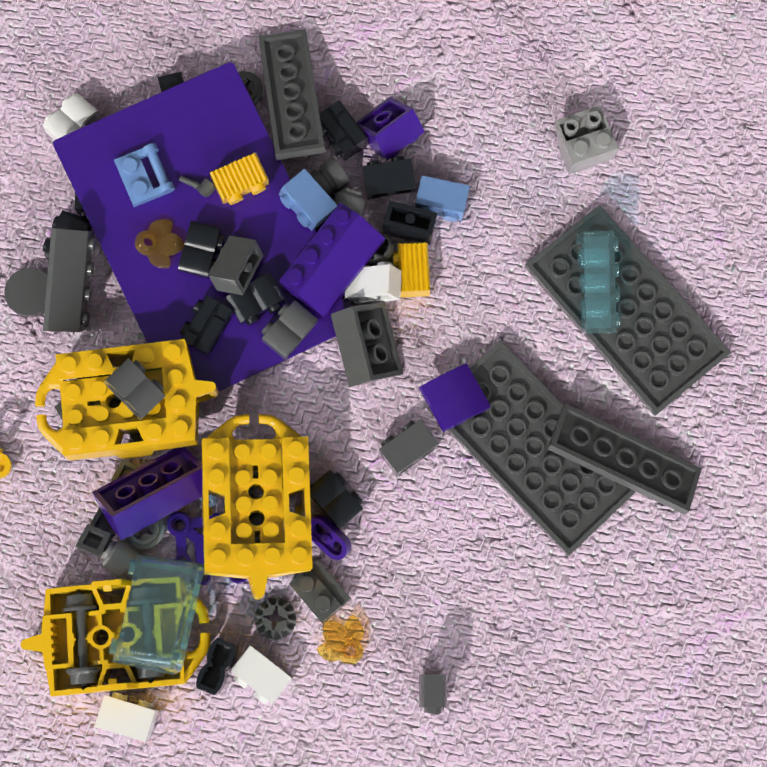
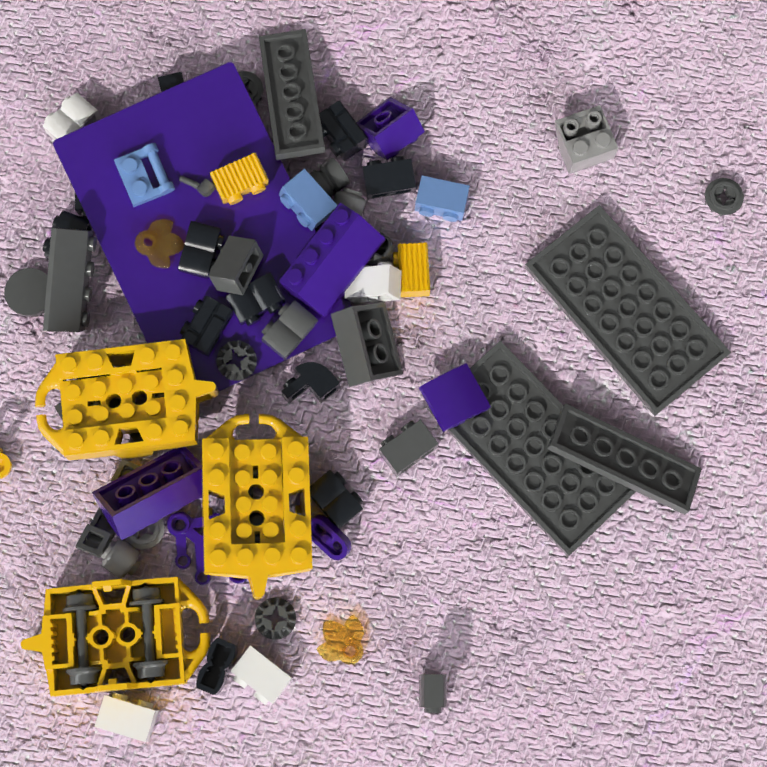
(134, 388): dark grey brick -> none
(158, 614): clear light blue windscreen -> none
(247, 365): none -> dark grey gear
(312, 377): none -> black brick
(320, 592): dark grey plate -> none
(409, 222): black brick -> none
(598, 281): clear light blue wedge -> none
(733, 192): none -> dark grey gear

